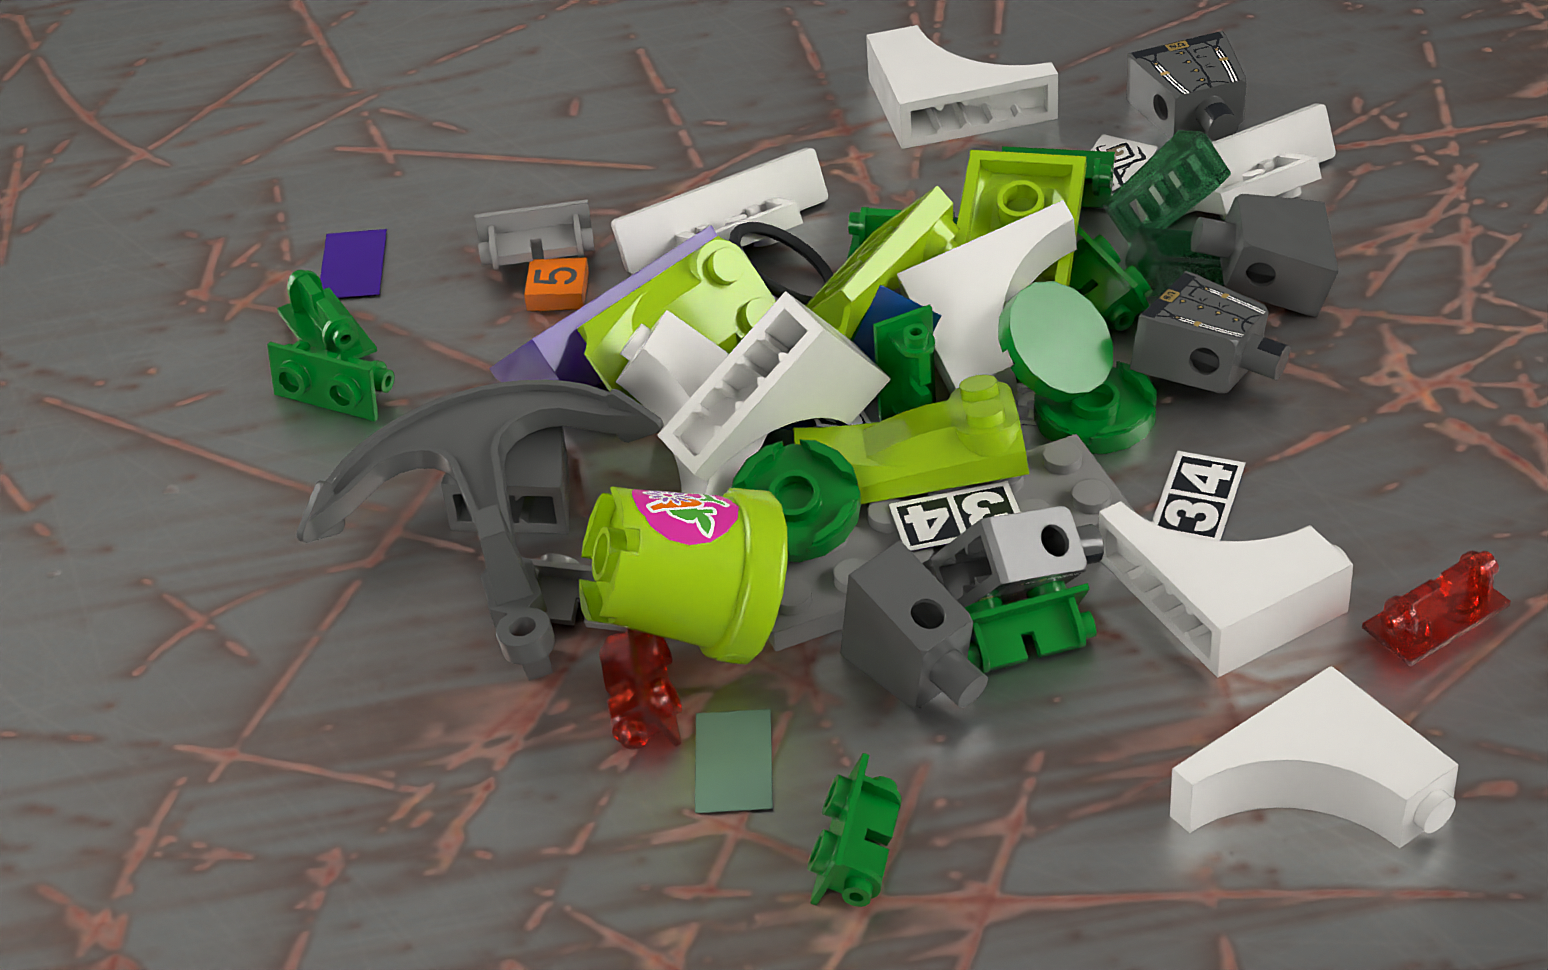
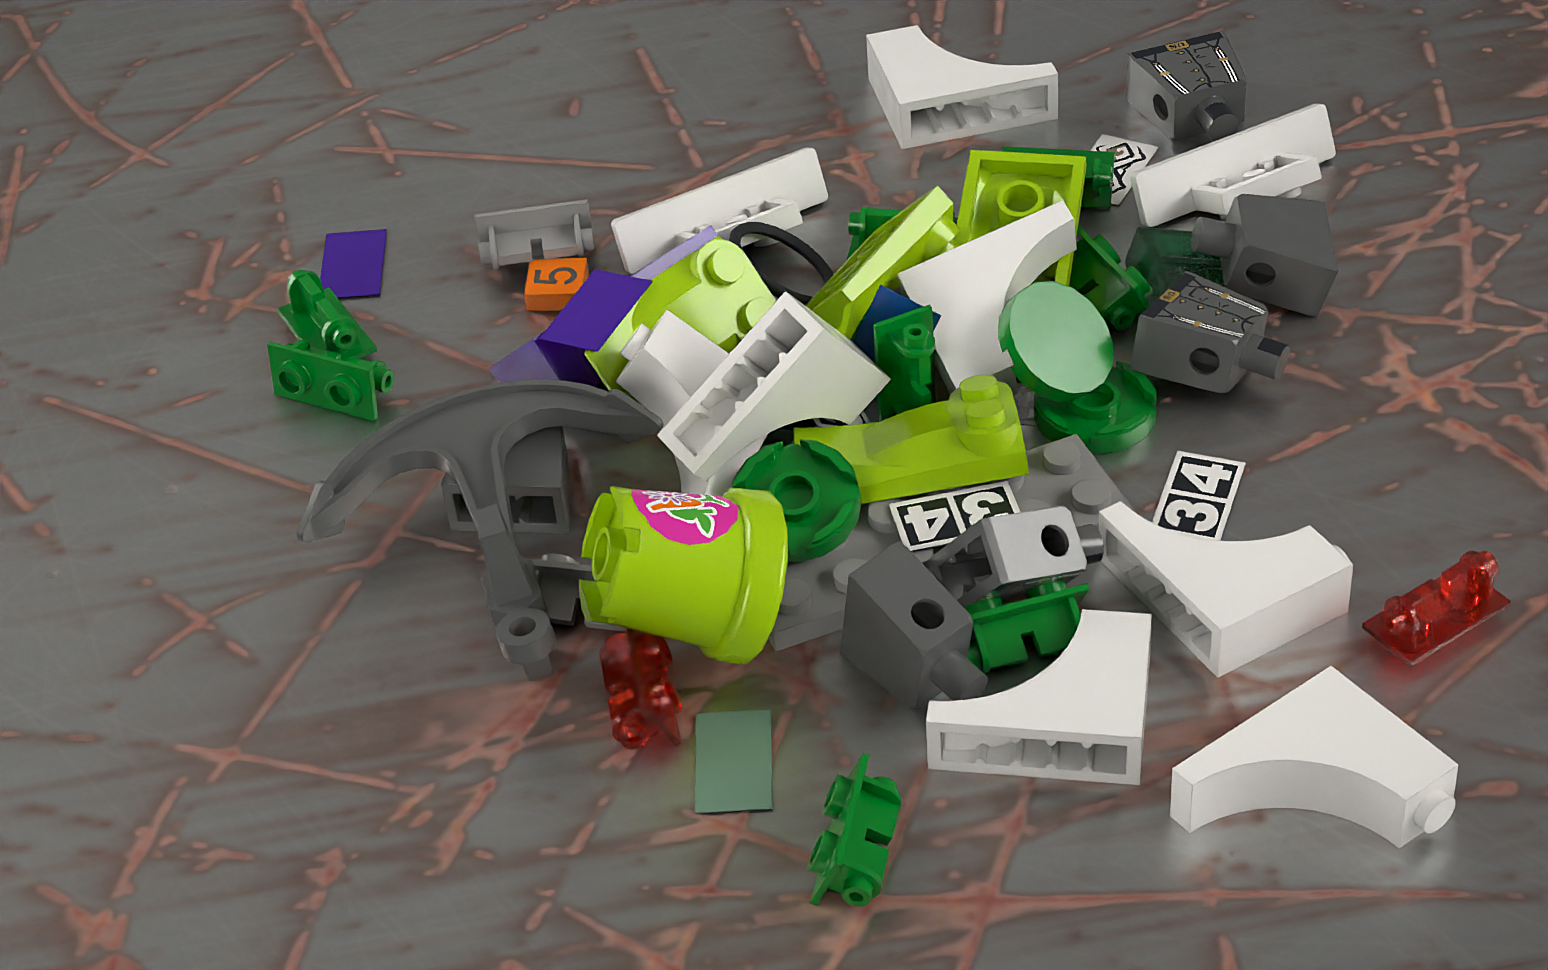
(596, 310): none -> dark purple sticker
(1066, 722): none -> white arch
(1196, 167): clear green slope -> none

